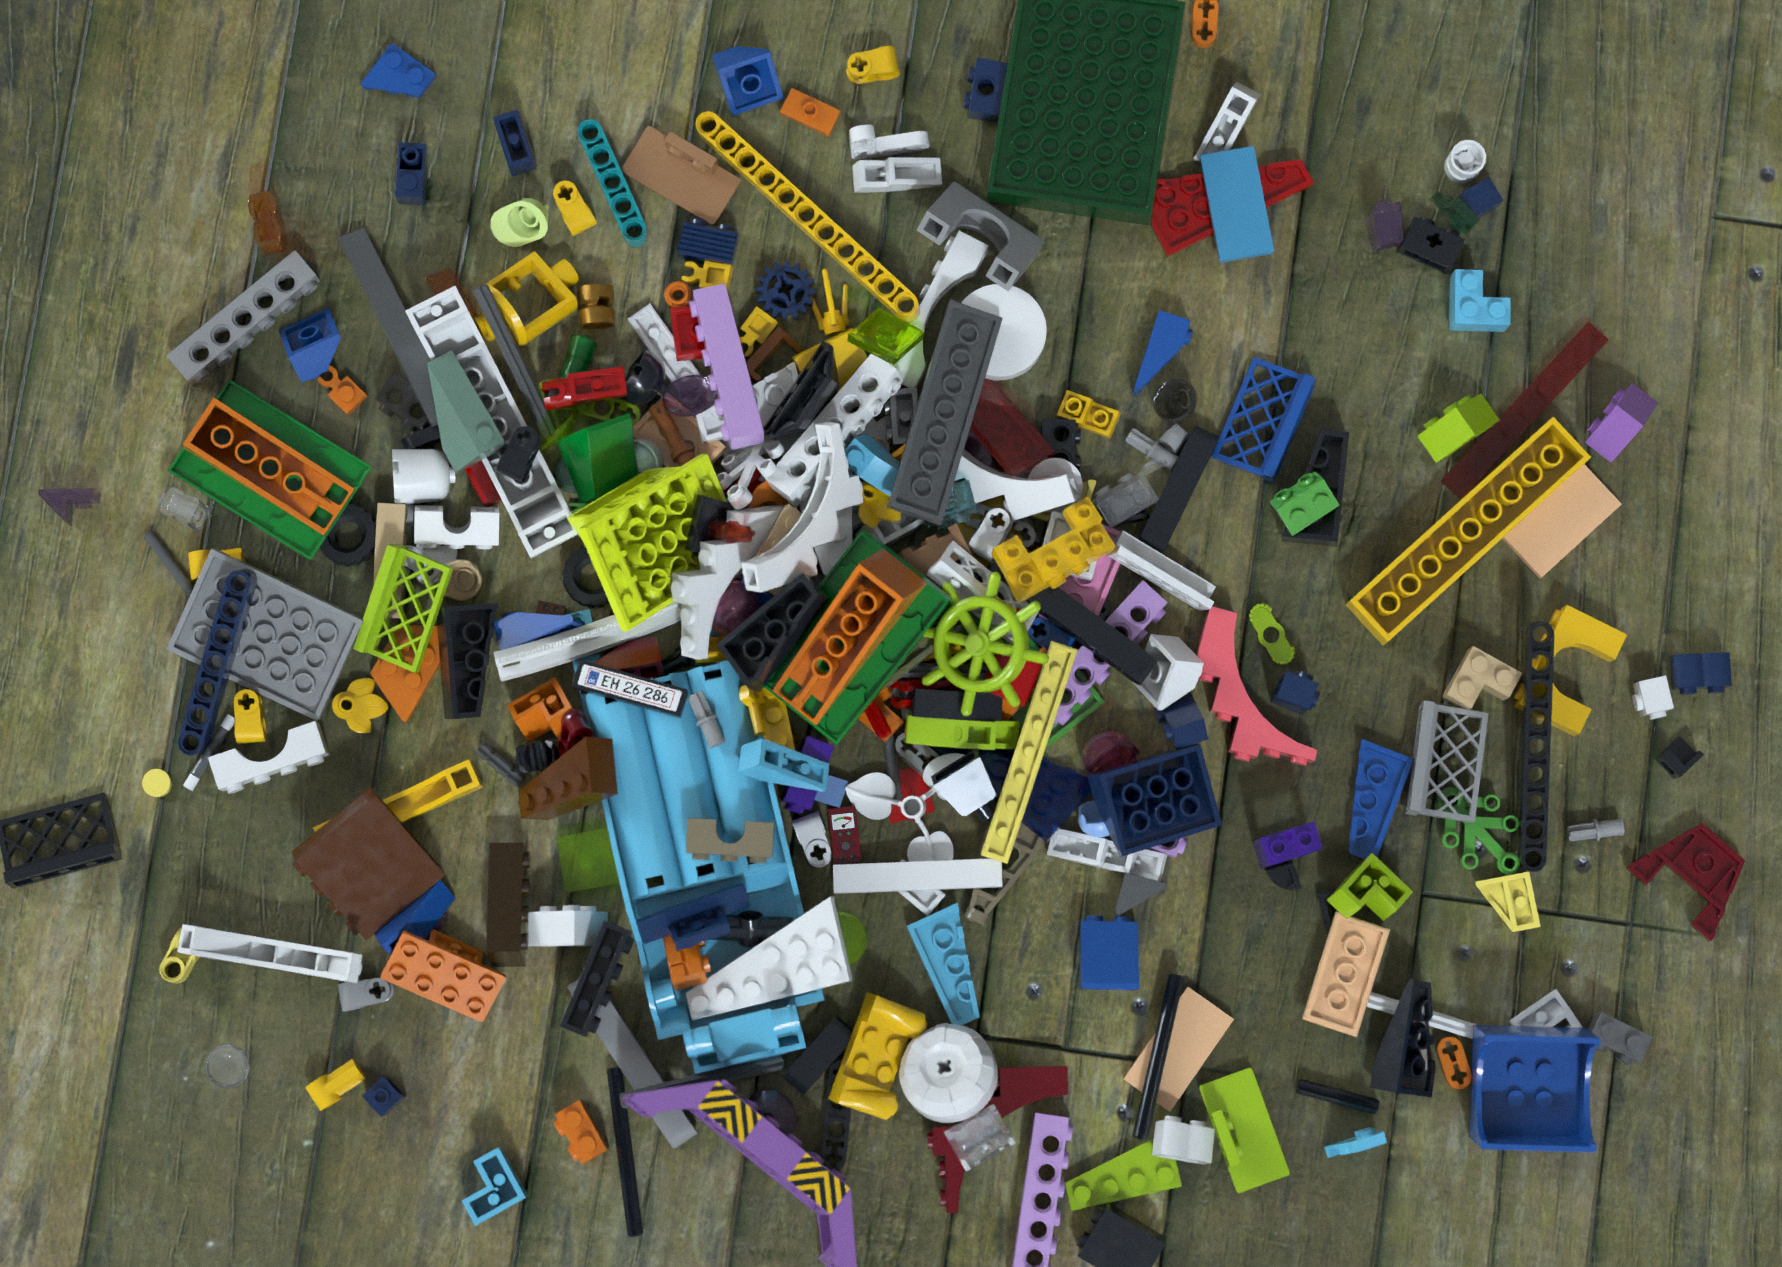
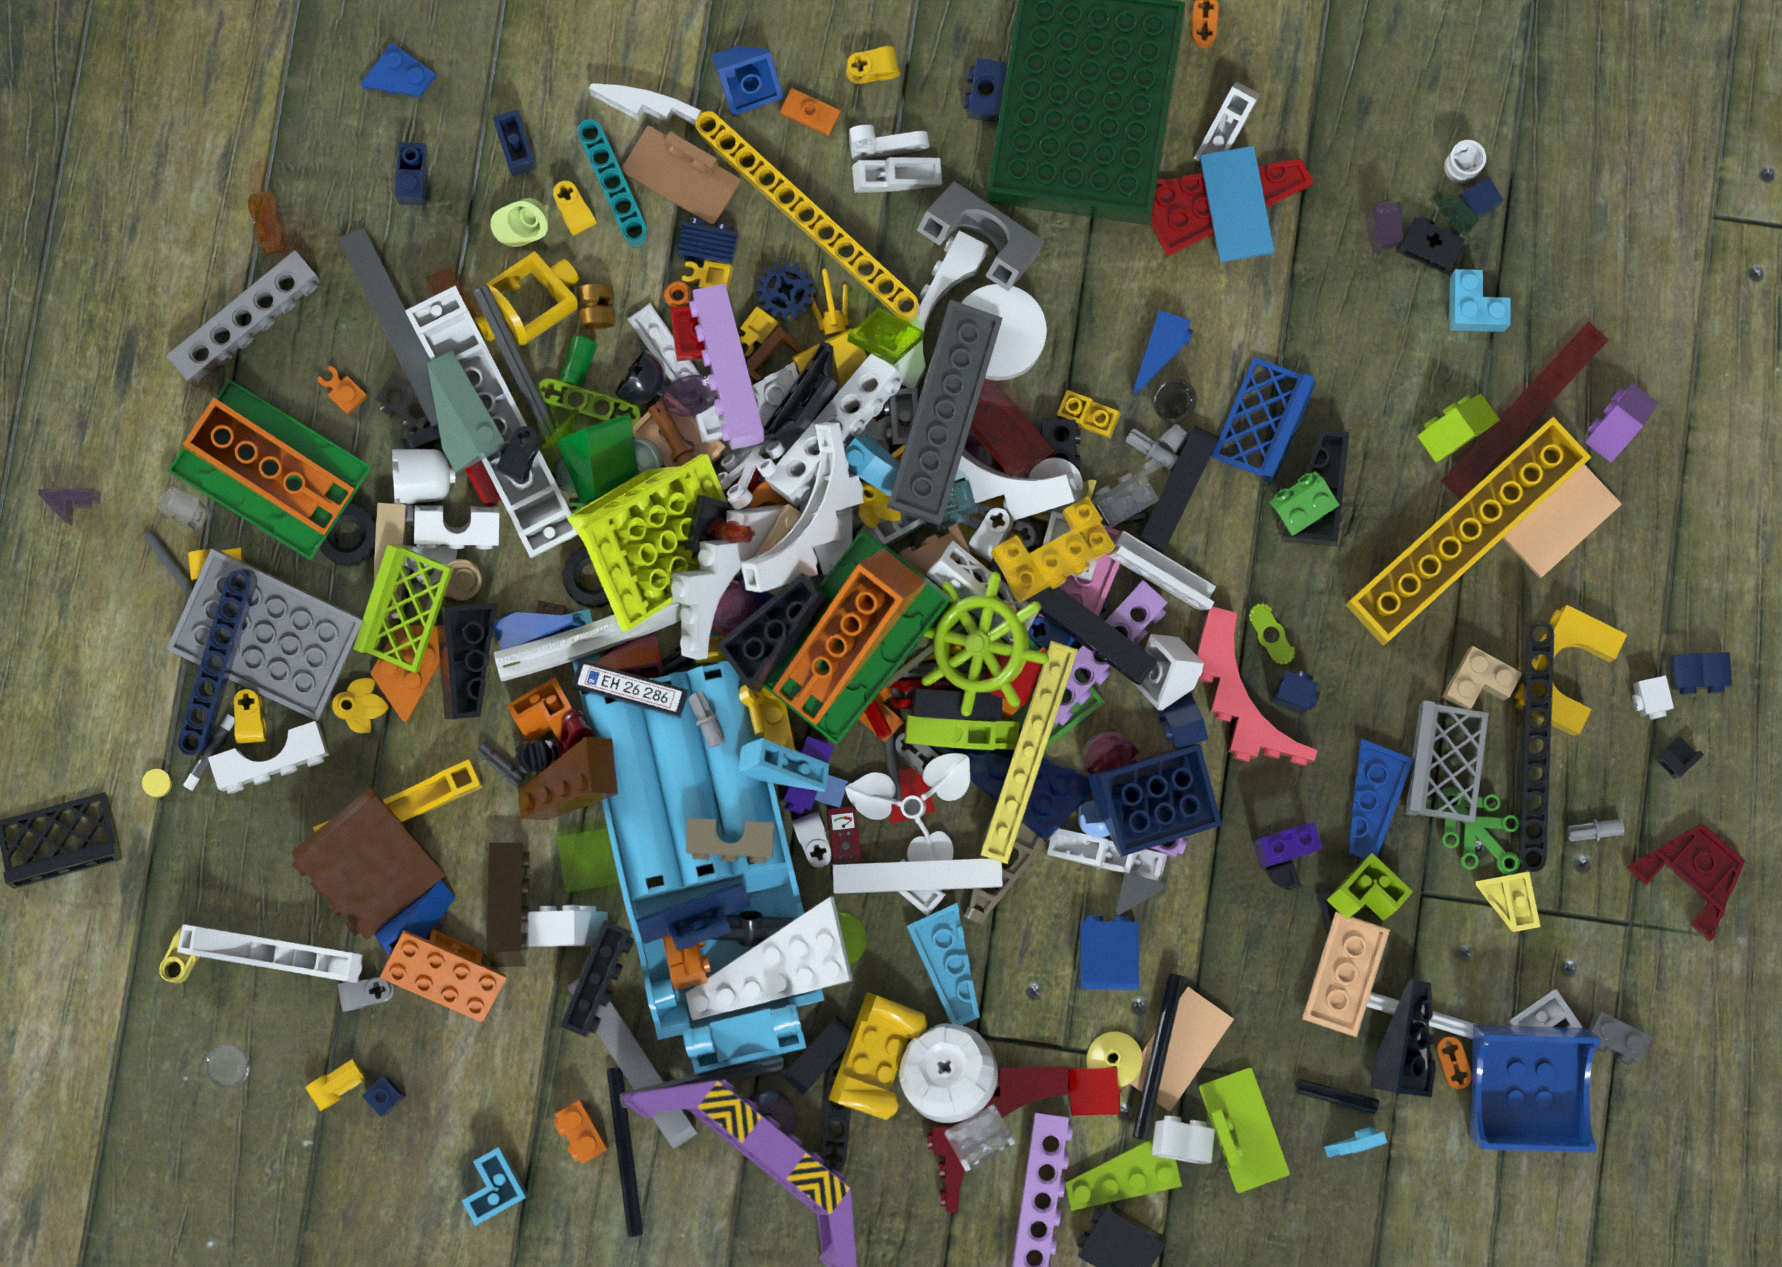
(311, 344): blue slope -> none
(584, 388): red plate -> none
(637, 101): none -> white slope
(967, 786): torso -> none
(1094, 1091): none -> red piece
(1128, 1051): none -> light yellow dish

